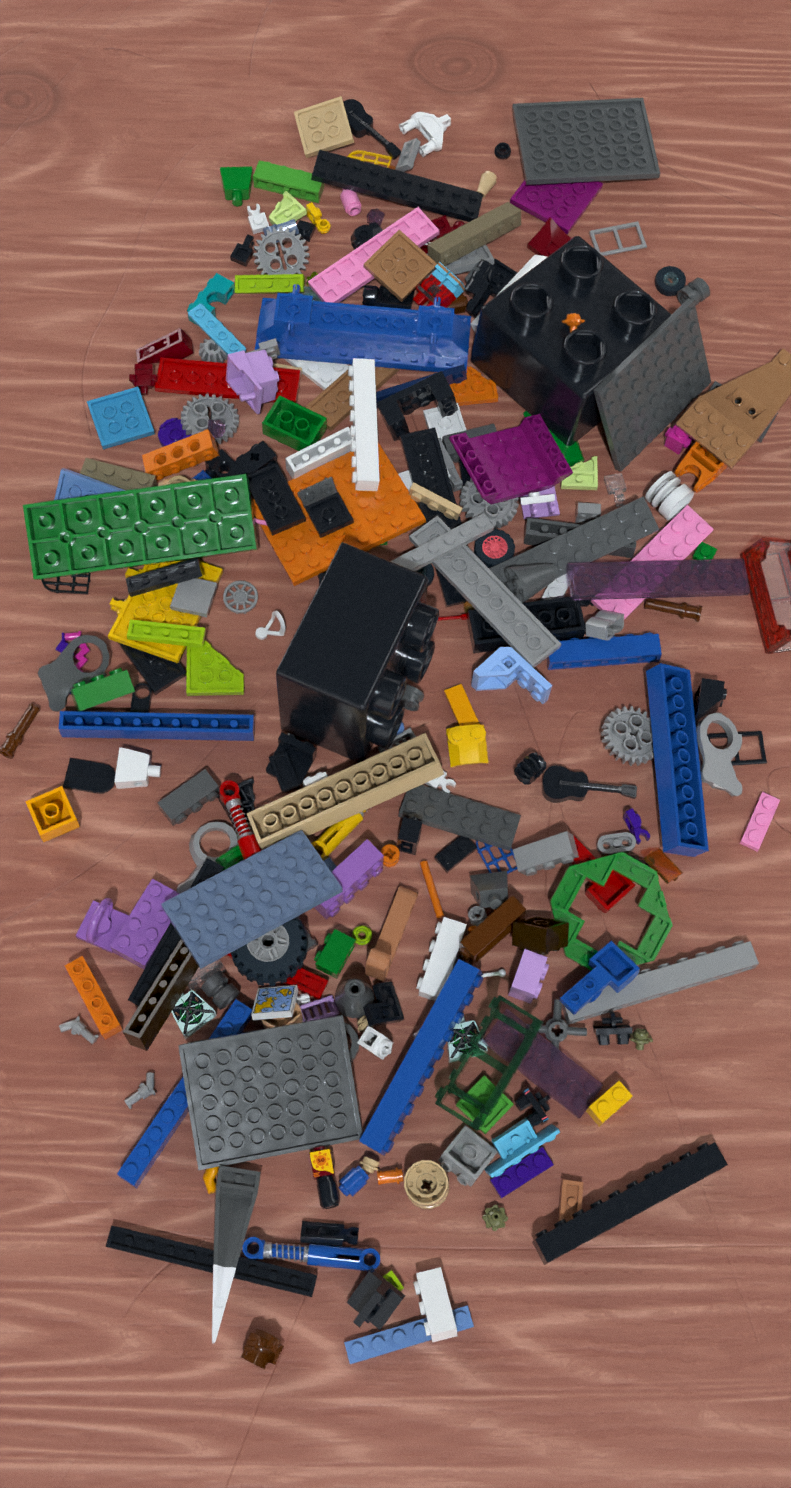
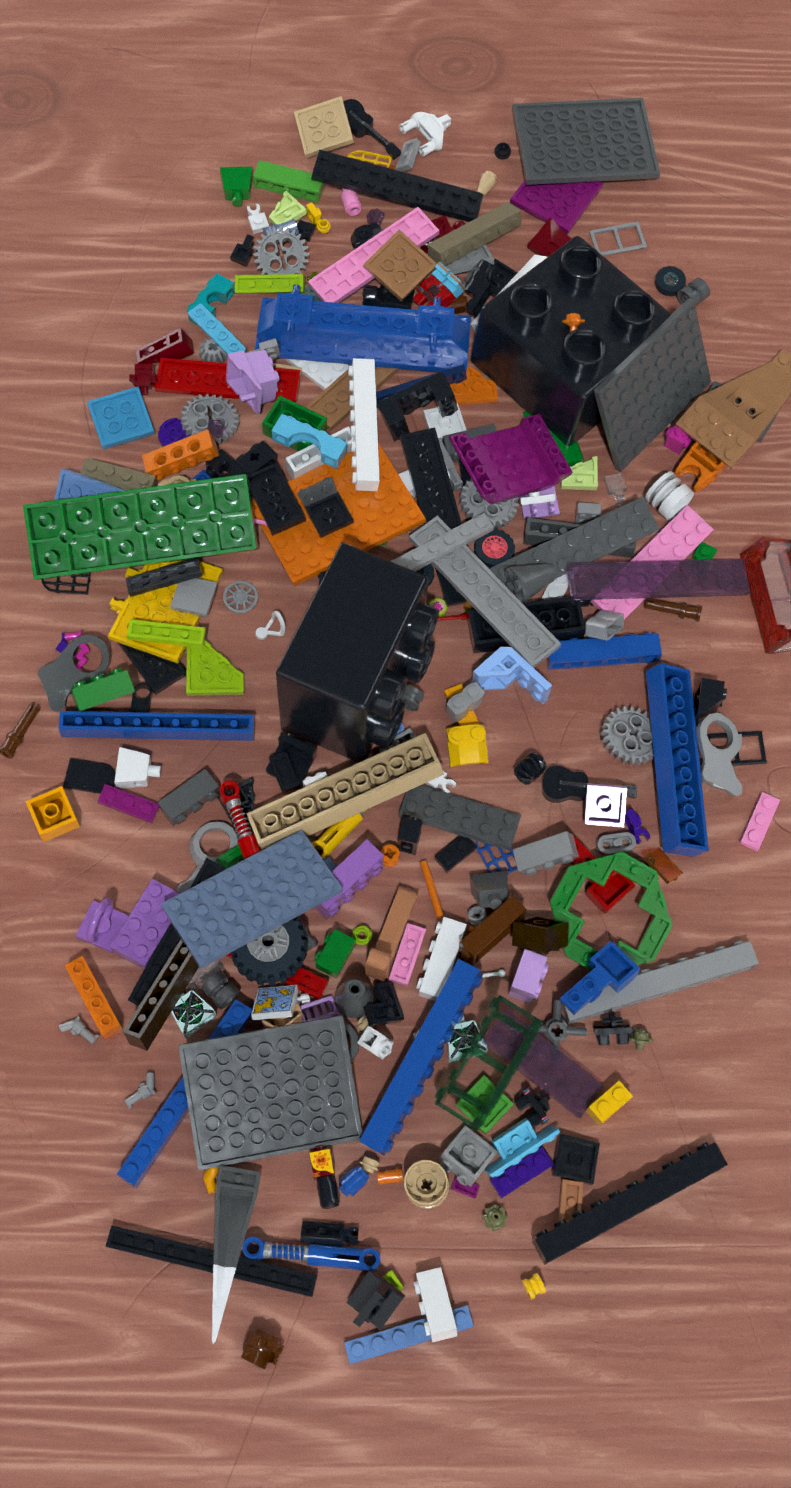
(128, 803): none -> magenta plate
(290, 431): none -> medium azure arch
(407, 954): none -> bright pink plate
(435, 501): tan plate -> none
(440, 605): none -> tile
(462, 703): none -> light grey brick
(465, 1190): none -> magenta piece
(533, 1286): none -> yellow wheel
(576, 1159): none -> black plate
(605, 805): none -> brick

